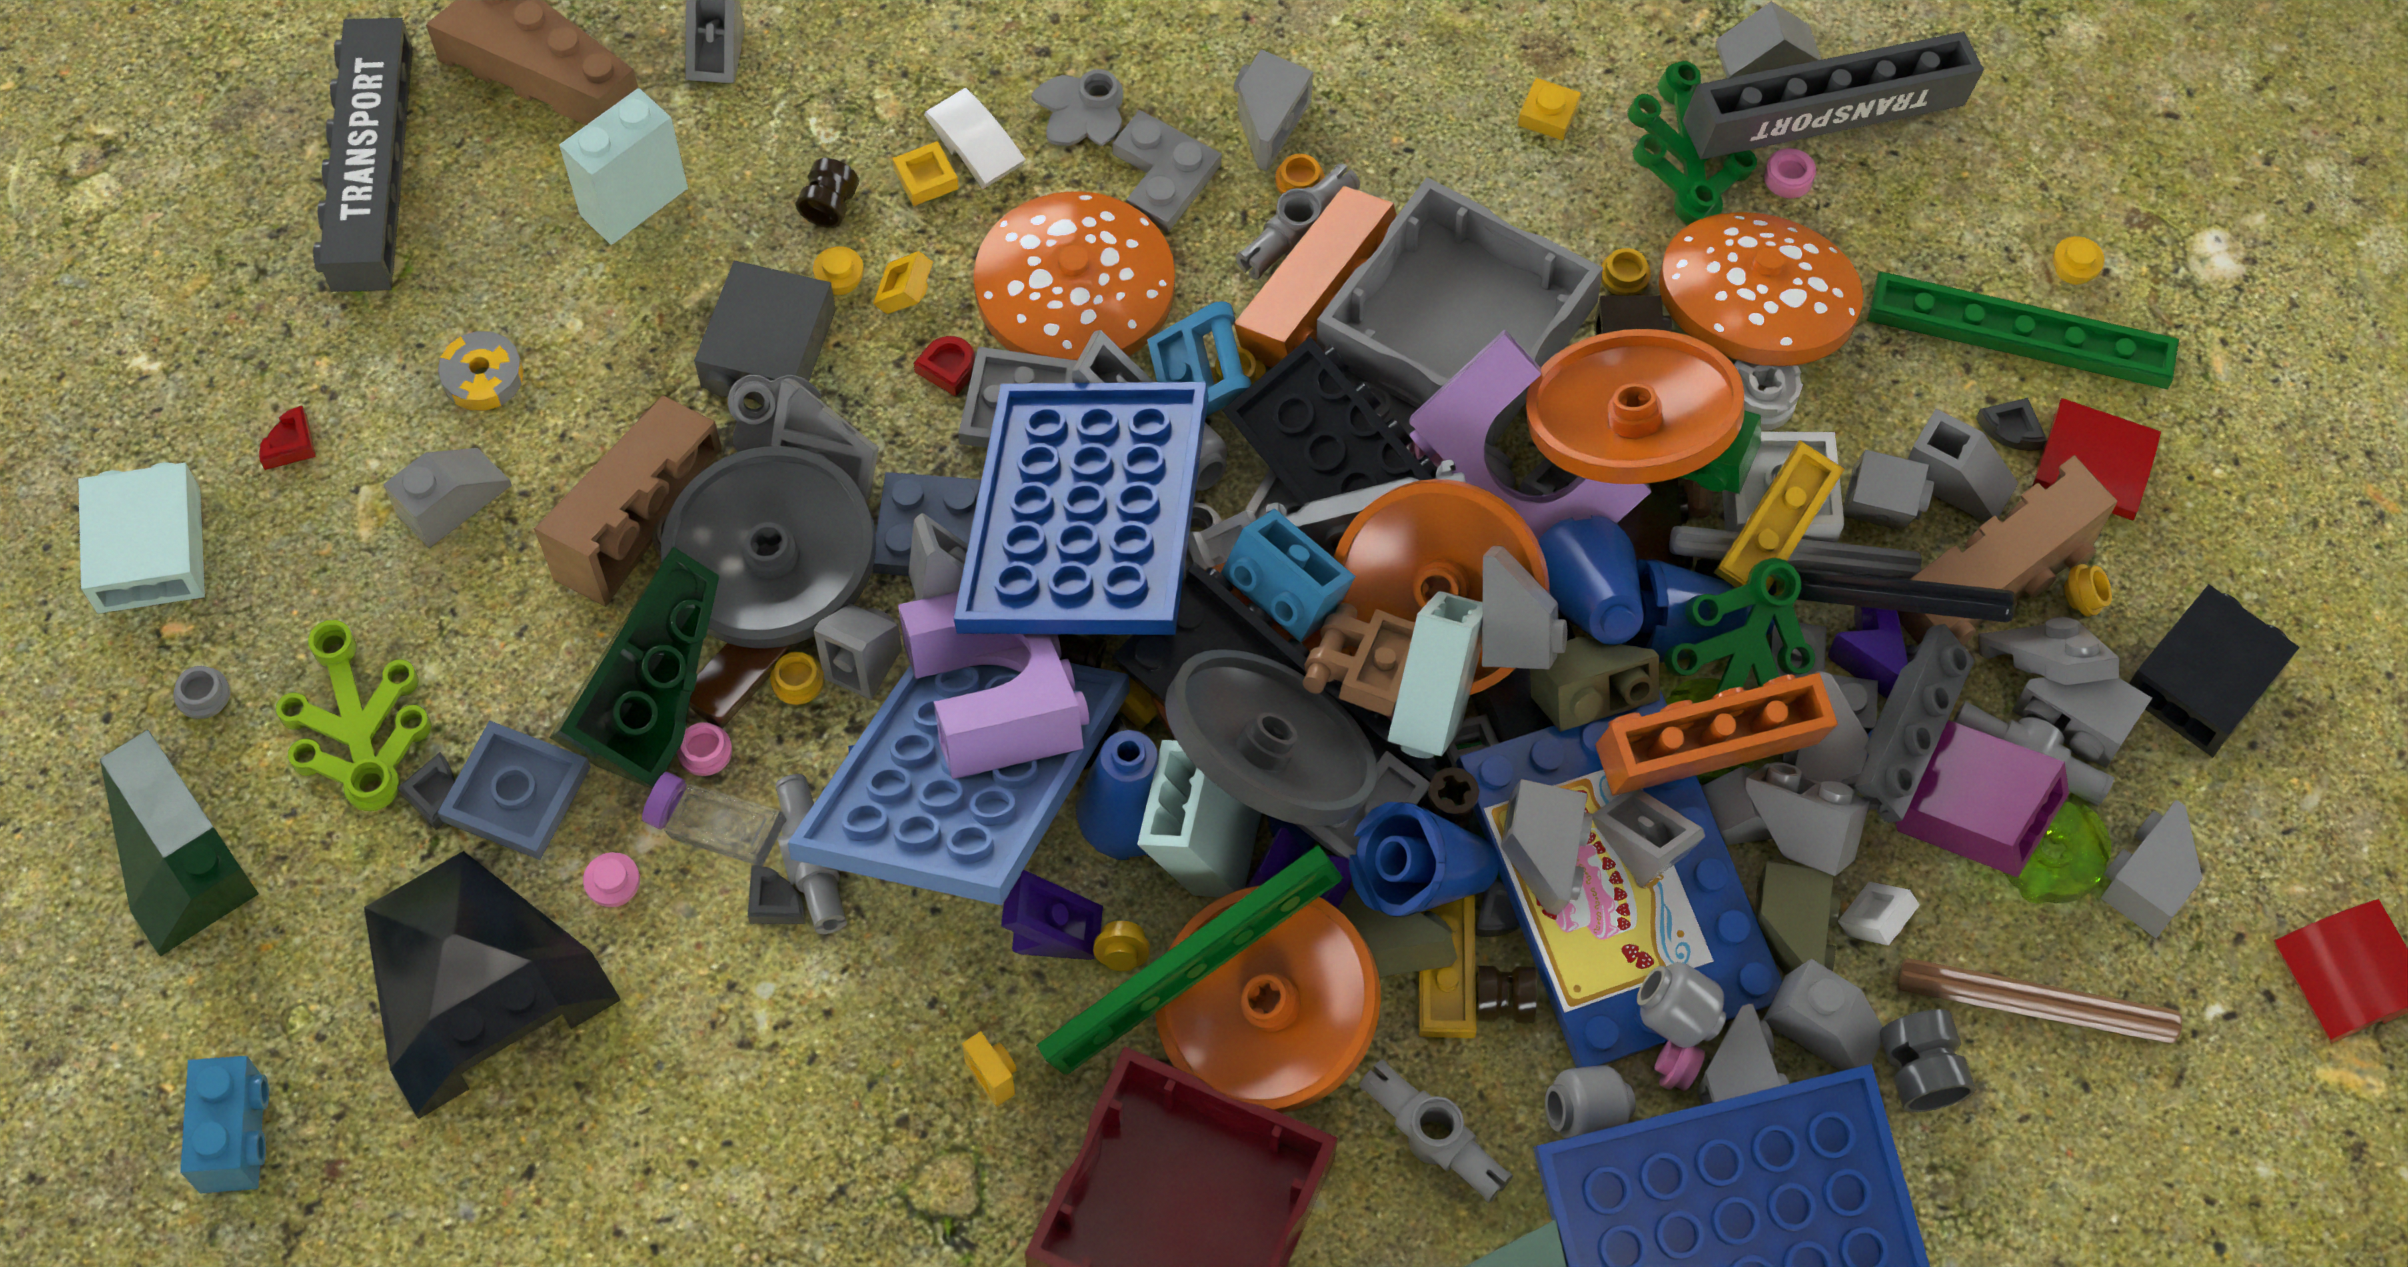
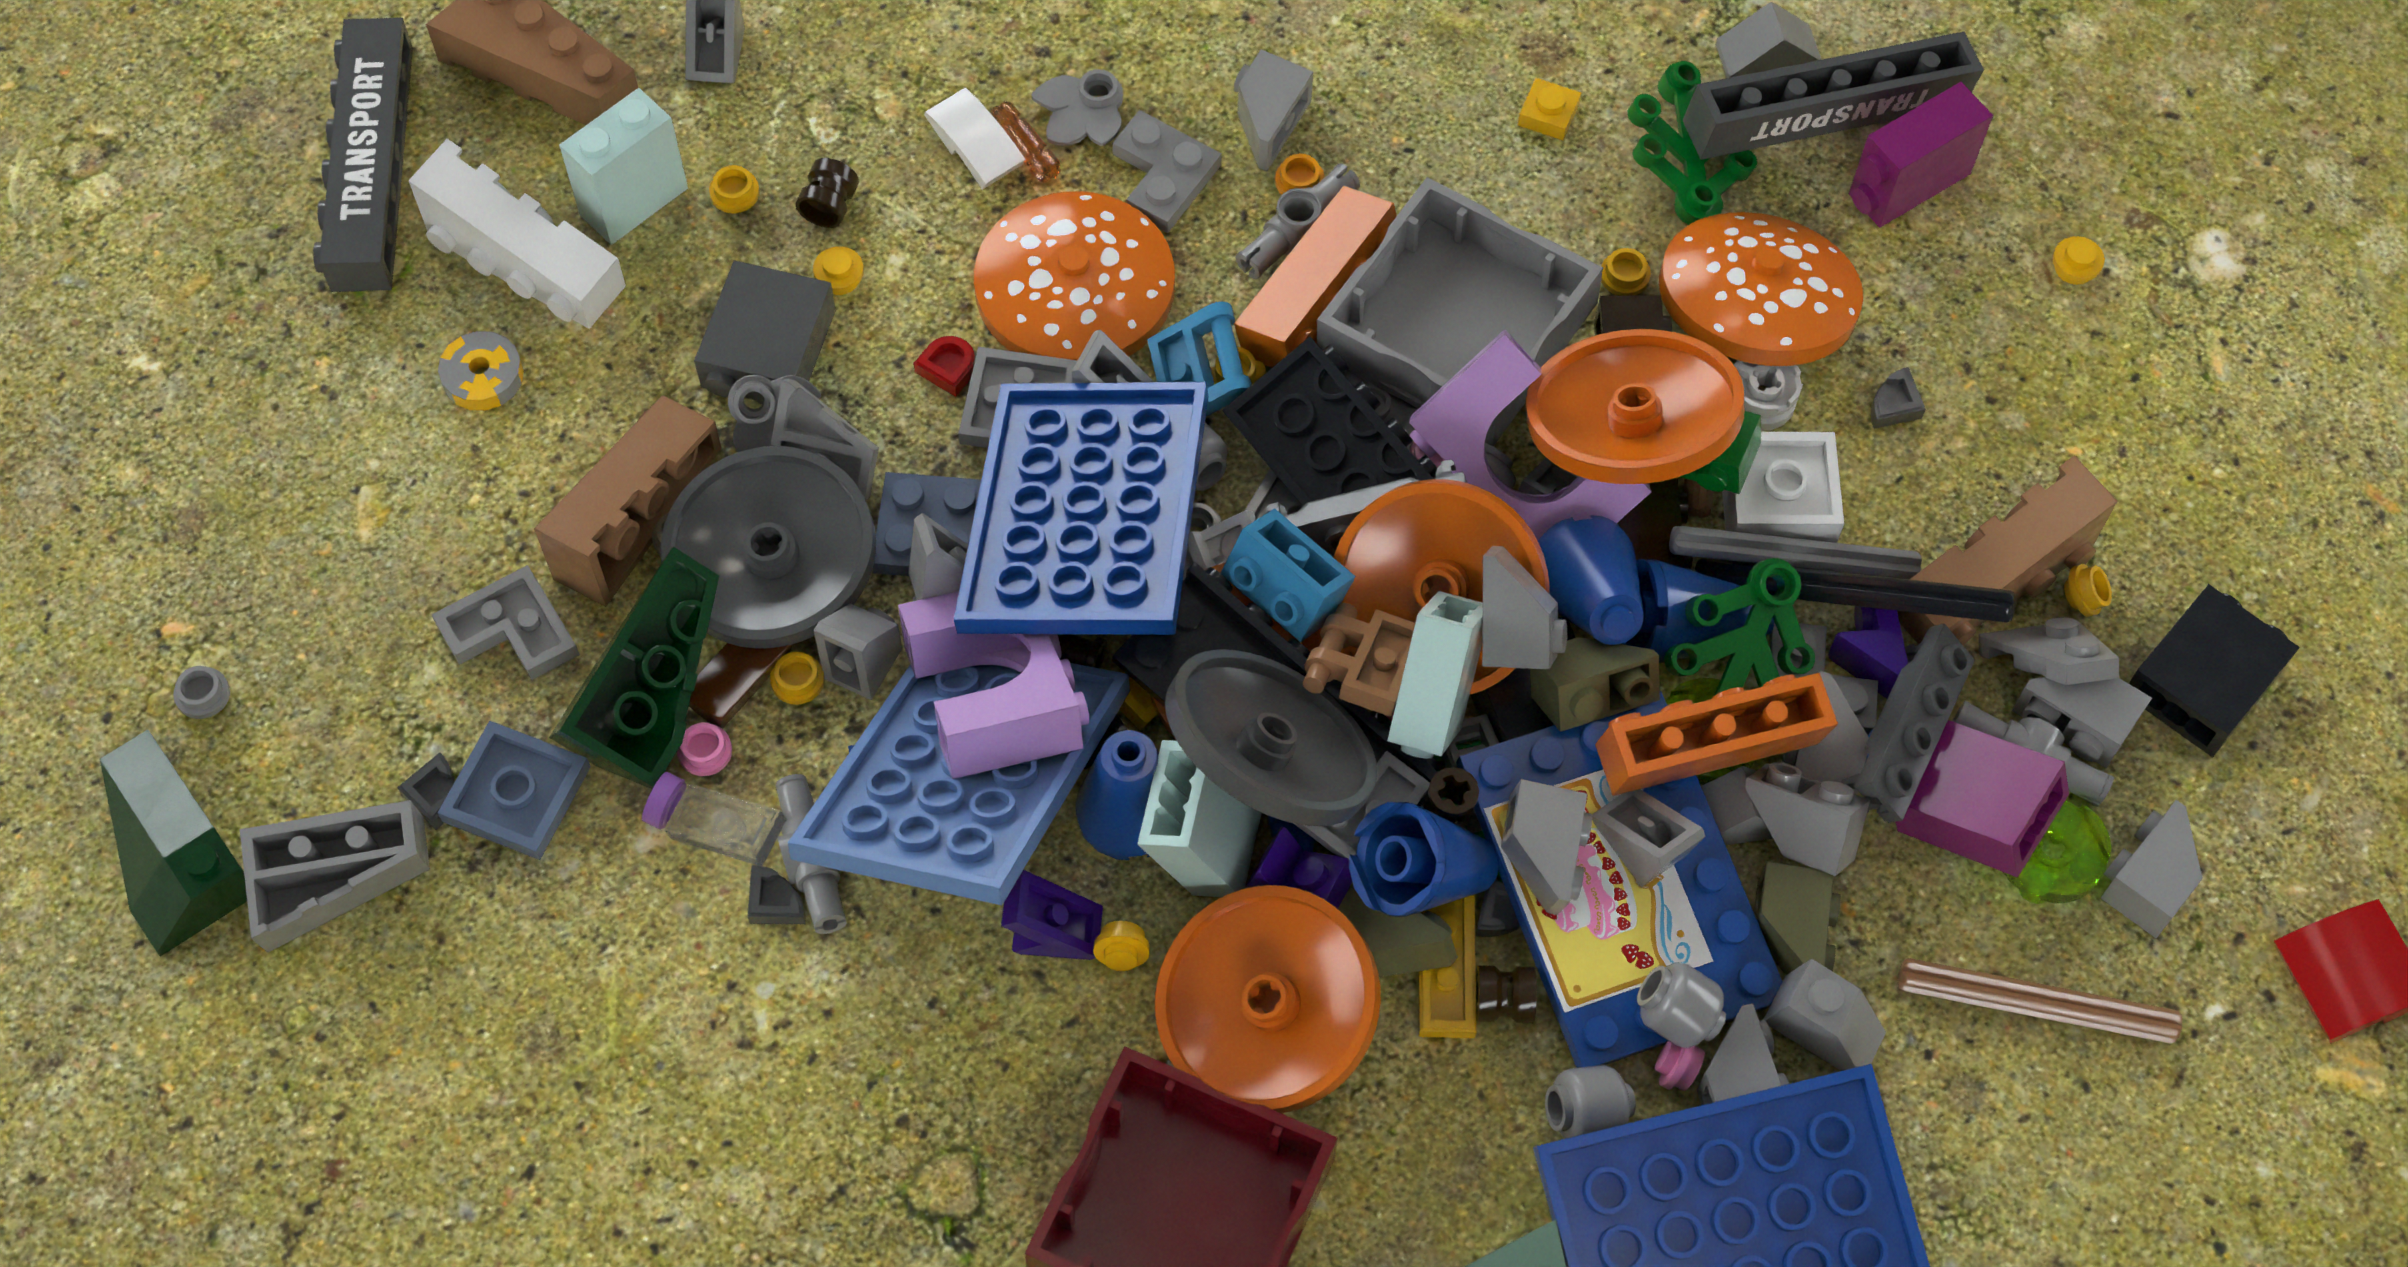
(141, 537): light aqua brick -> none
(224, 1124): dark azure brick -> none
(288, 440): red tile -> none
(326, 866): none -> light grey wedge
(356, 725): lime plant -> none
(444, 491): light grey slope -> none
(468, 974): black wedge -> none
(510, 611): none -> light grey plate
(513, 238): none -> white wedge
(611, 879): bright pink plate -> none
(734, 189): none -> yellow plate
(903, 283): yellow plate -> none
(925, 173): yellow plate -> none
(991, 1067): yellow plate -> none
(1043, 161): none -> clear orange axle
(1190, 961): green tile -> none
(1417, 1108): light grey pin -> none
(1781, 513): yellow tile -> none
(1789, 173): bright pink tile -> none
(1878, 913): white plate -> none
(1887, 490): light grey brick -> none
(1897, 400): none -> flat silver tile
(1920, 154): none -> magenta brick
(1925, 1053): dark grey wheel -> none
(1964, 466): light grey slope -> none
(2013, 425): dark grey tile -> none
(2023, 330): green tile -> none
(2107, 445): red slope -> none

